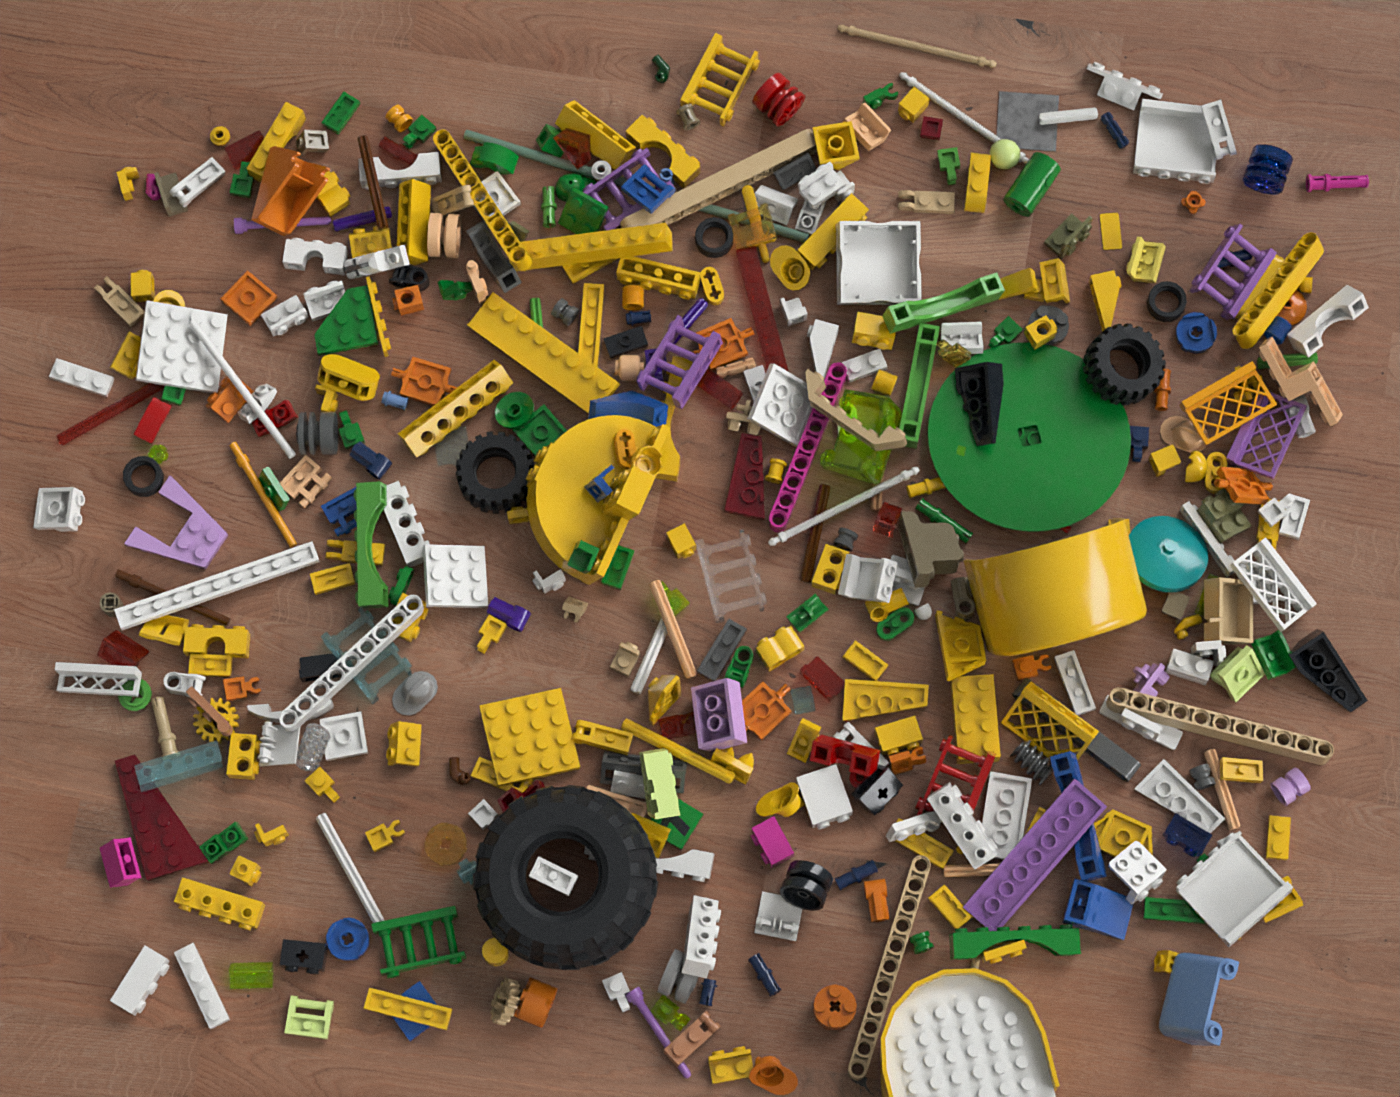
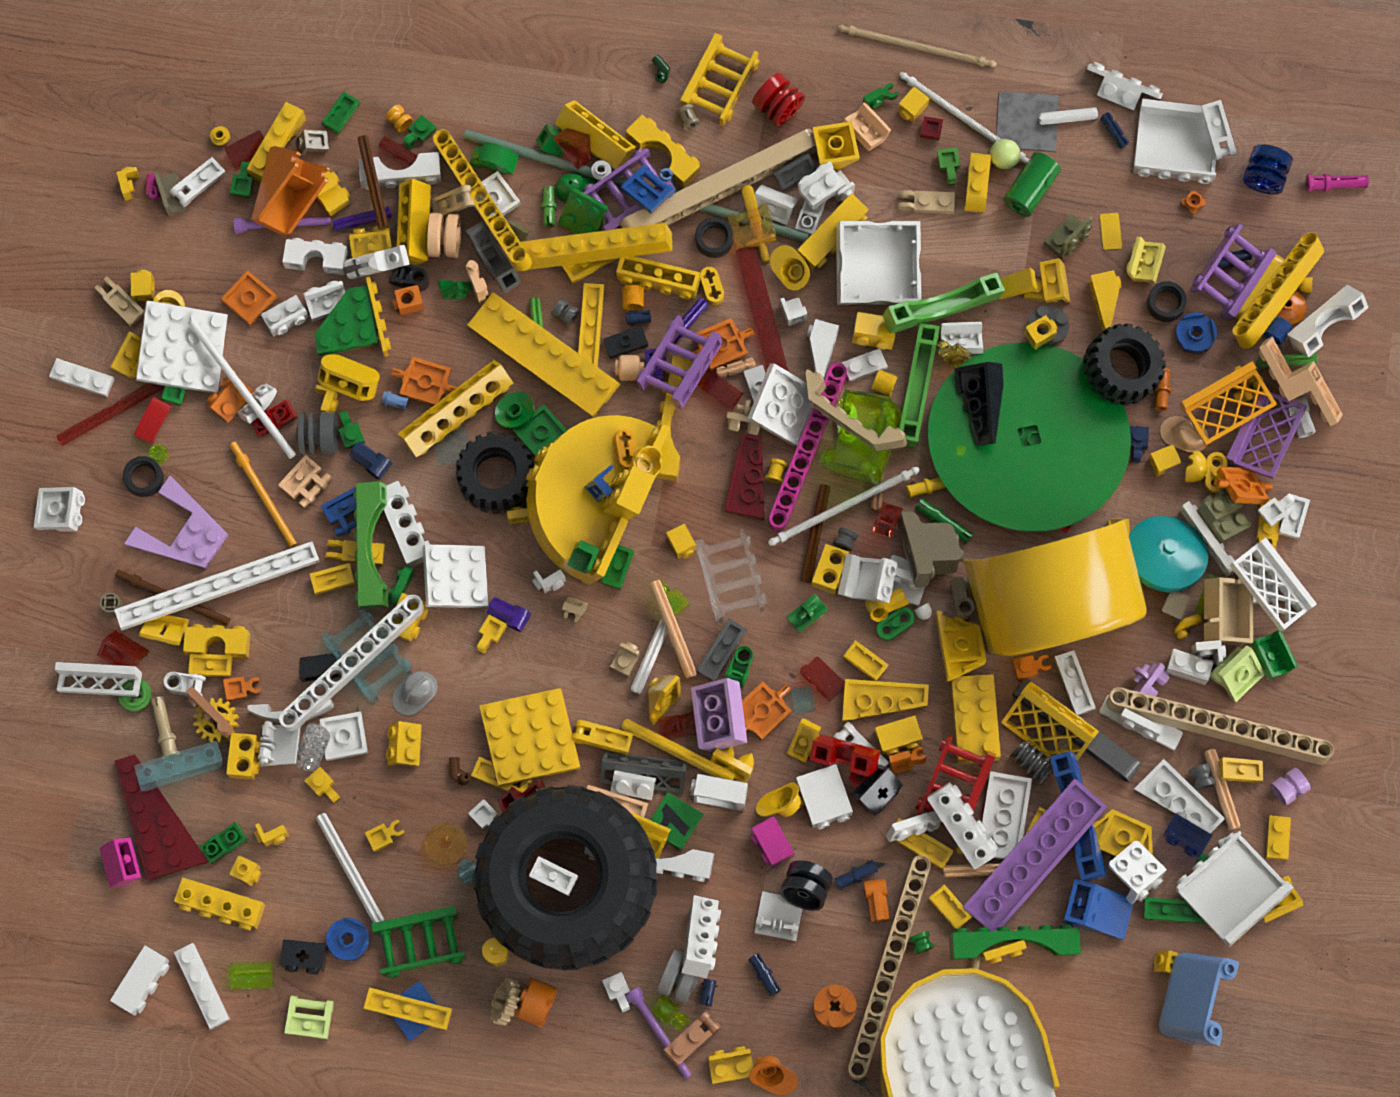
(273, 489): green plate -> none
(631, 405): blue arch -> none
(659, 784): yellowish green wedge -> none
(719, 792): none -> white window
(779, 648): yellow brick -> none
(1006, 332): green plate -> none
(1322, 665): black wedge -> none

